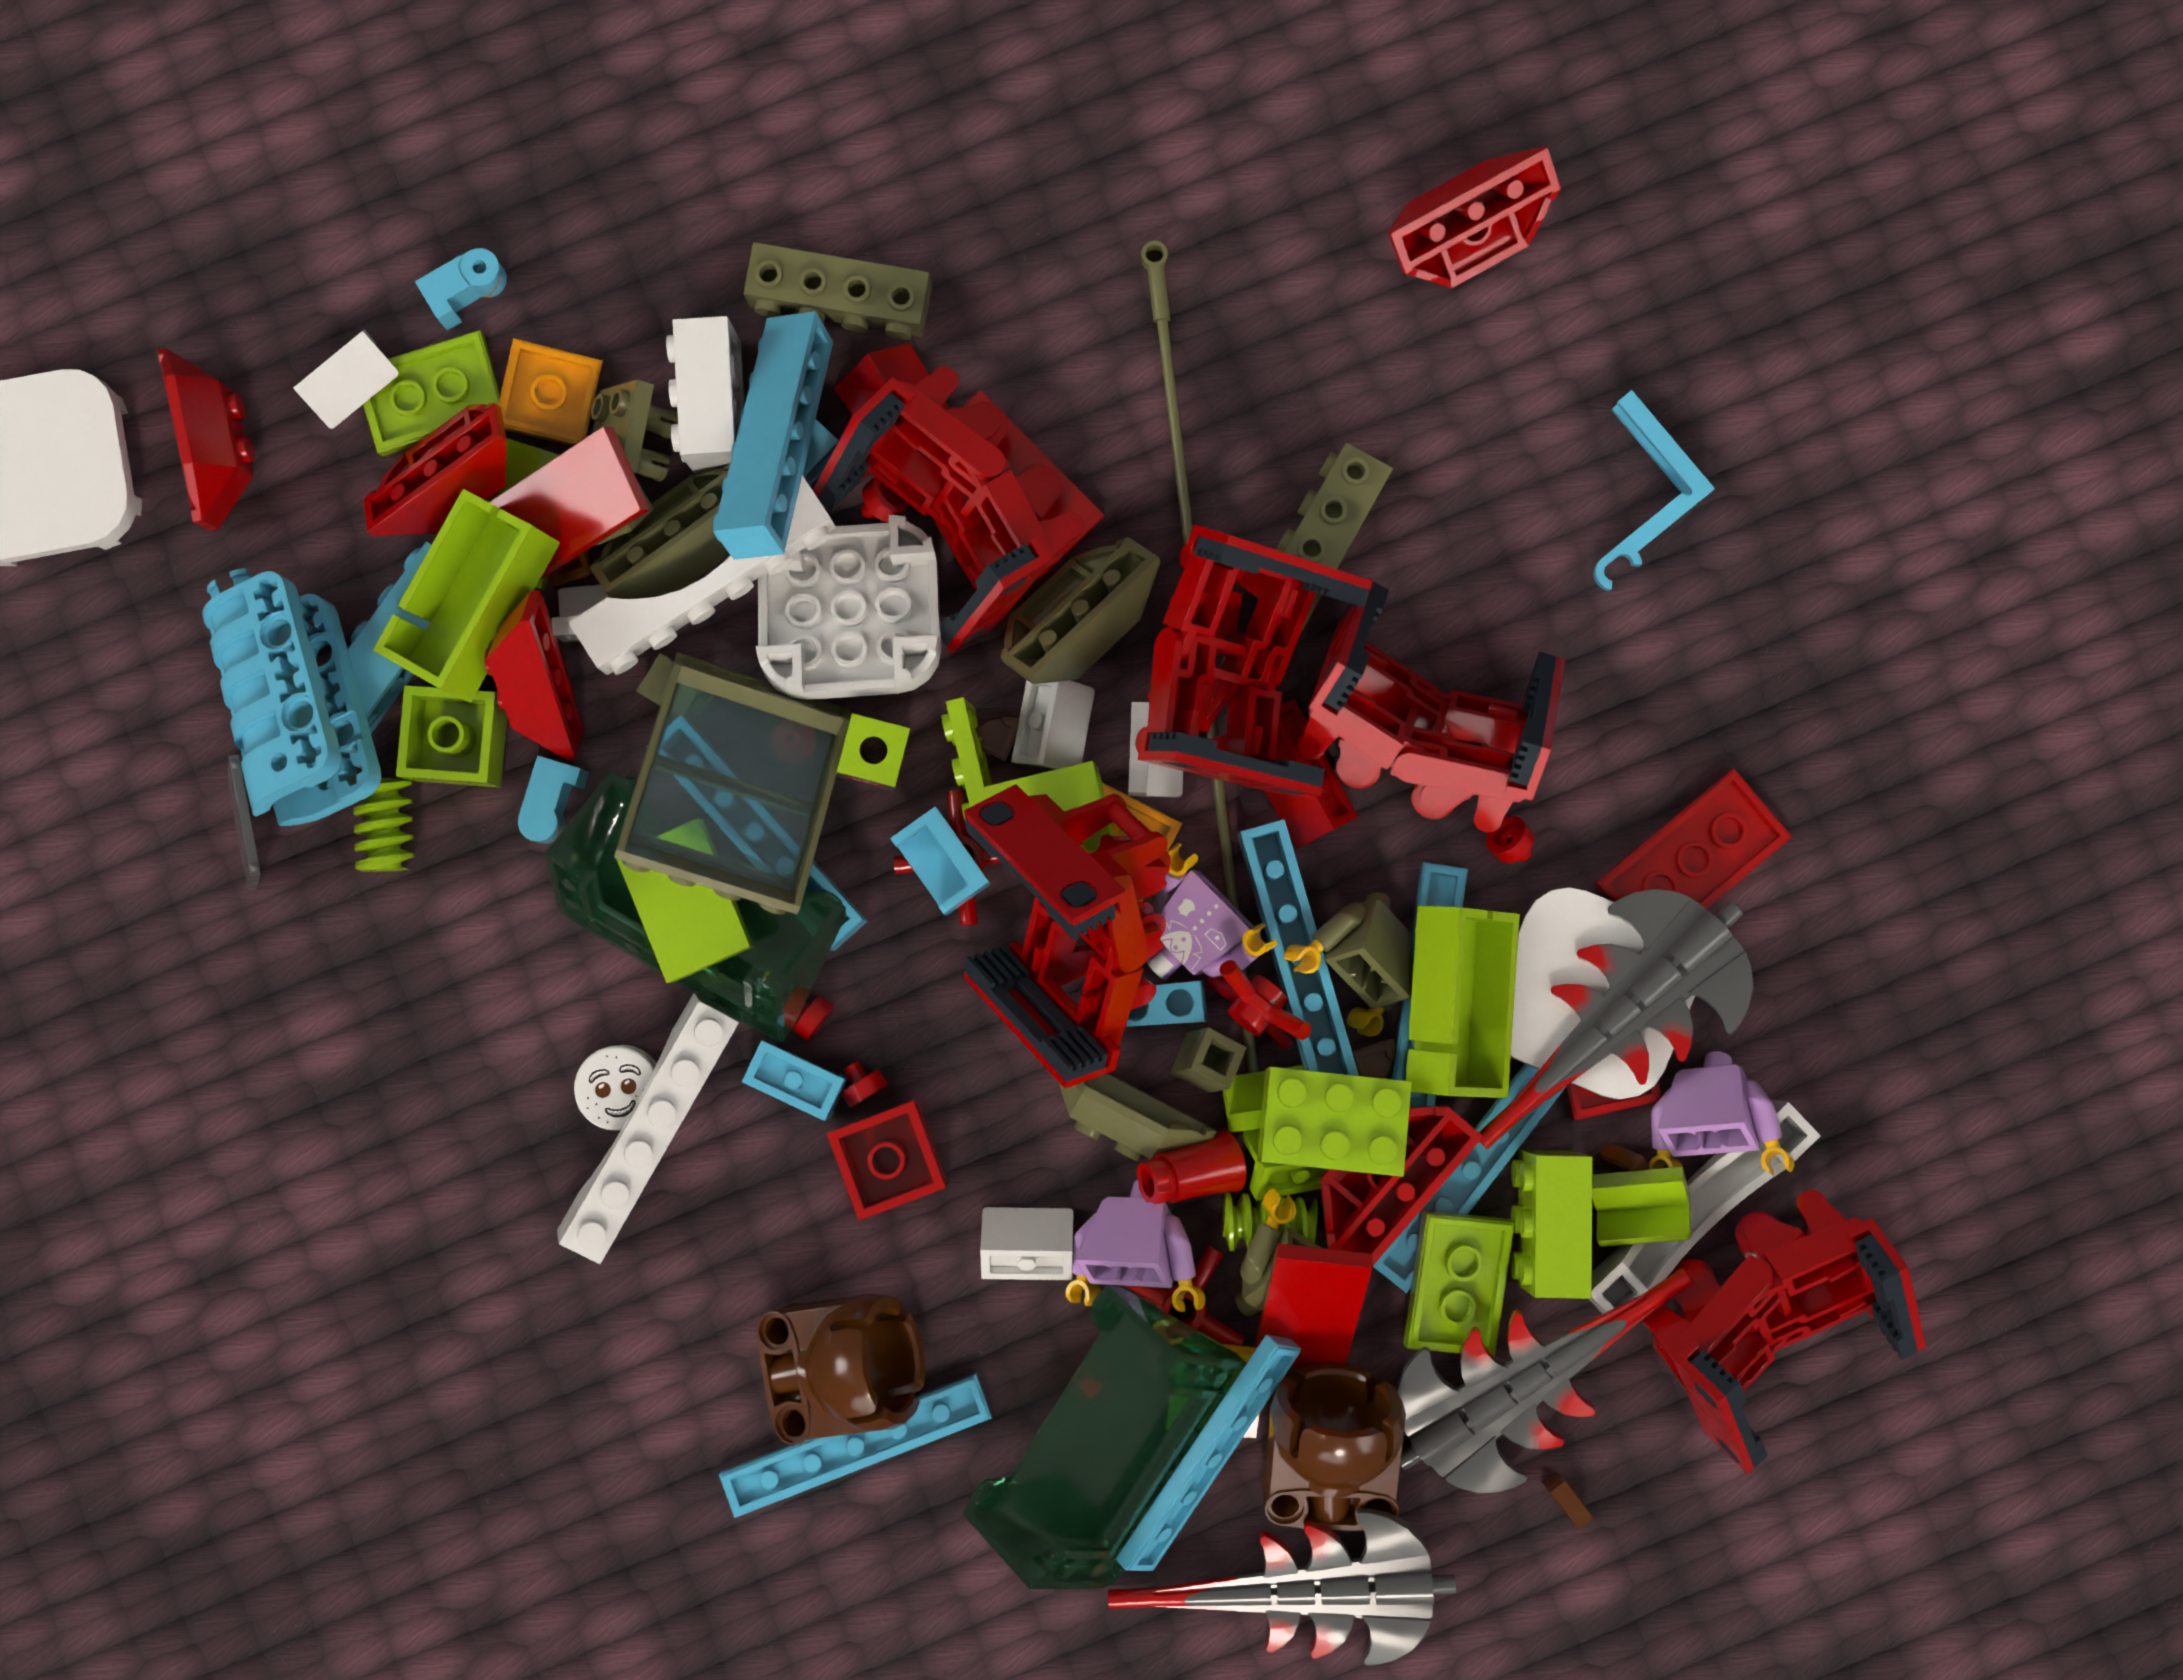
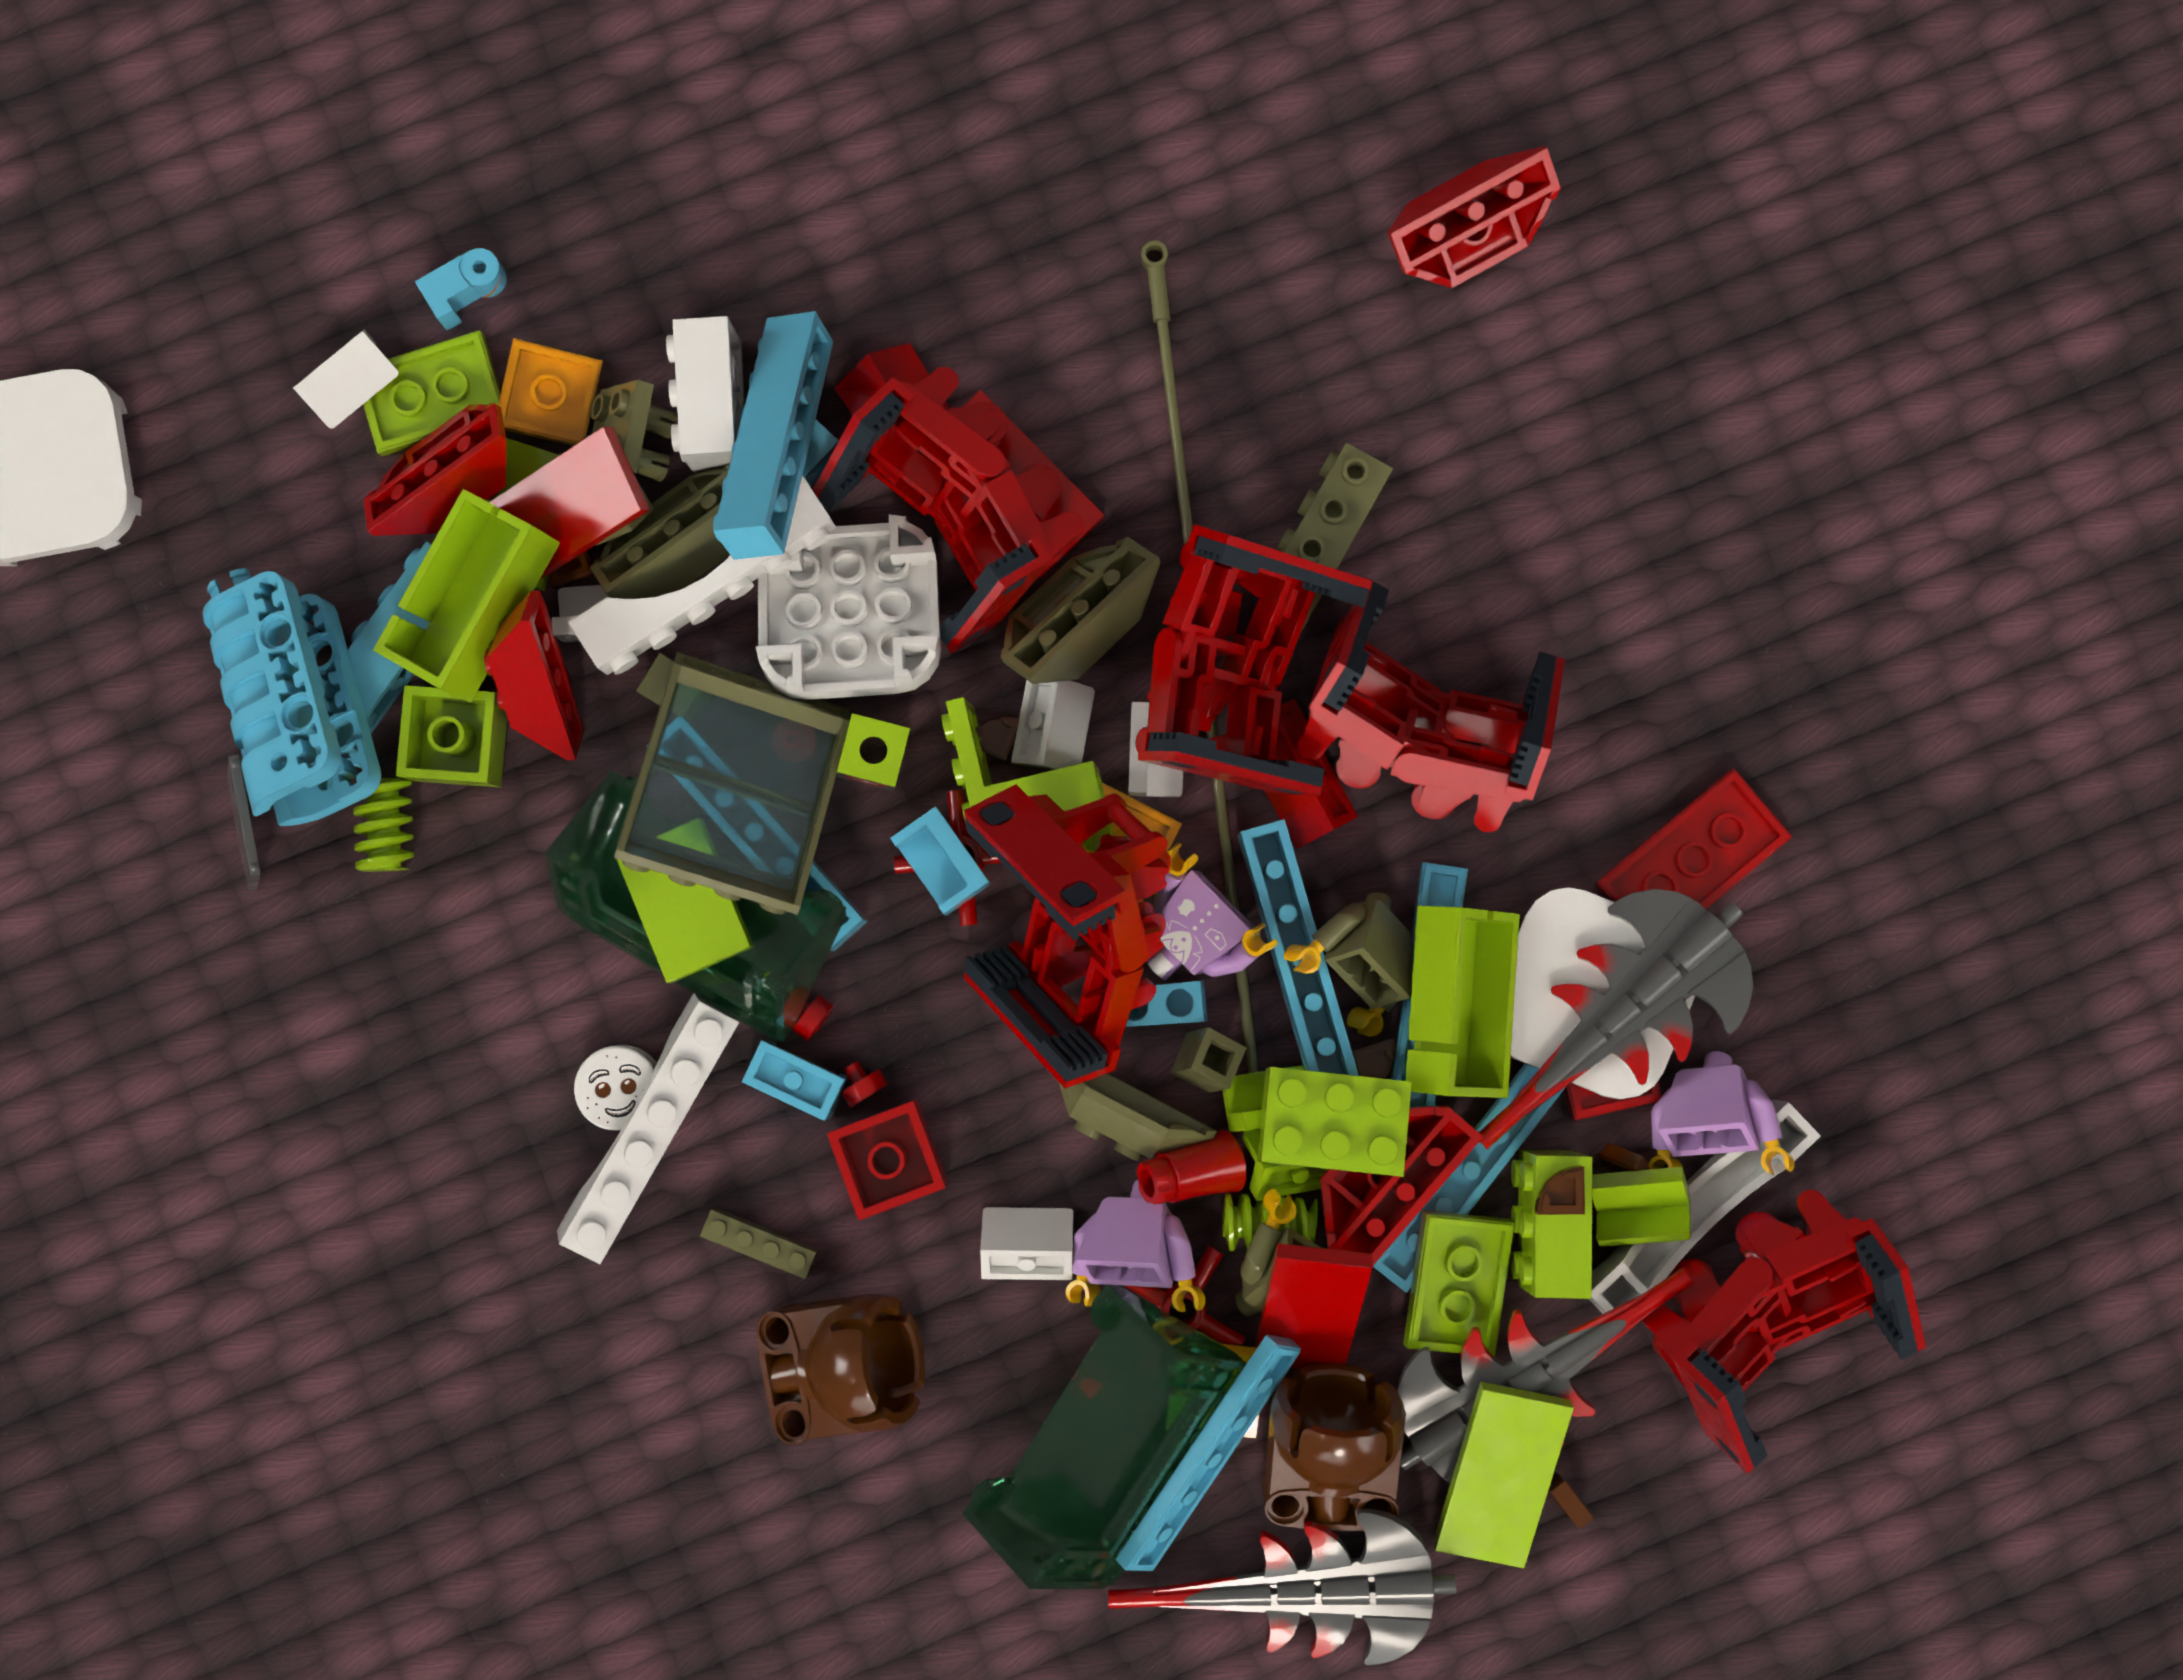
(208, 438): red wedge -> none
(546, 799): medium azure leg -> none
(759, 1242): none -> olive piece
(828, 1458): medium azure tile -> none
(838, 290): olive brick -> none
(881, 501): red tile -> none
(1258, 1005): red bar -> none
(1502, 1474): none -> lime tile
(1511, 841): red tile -> none
(1562, 1193): none -> reddish brown tile
(1673, 463): medium azure hinge -> none

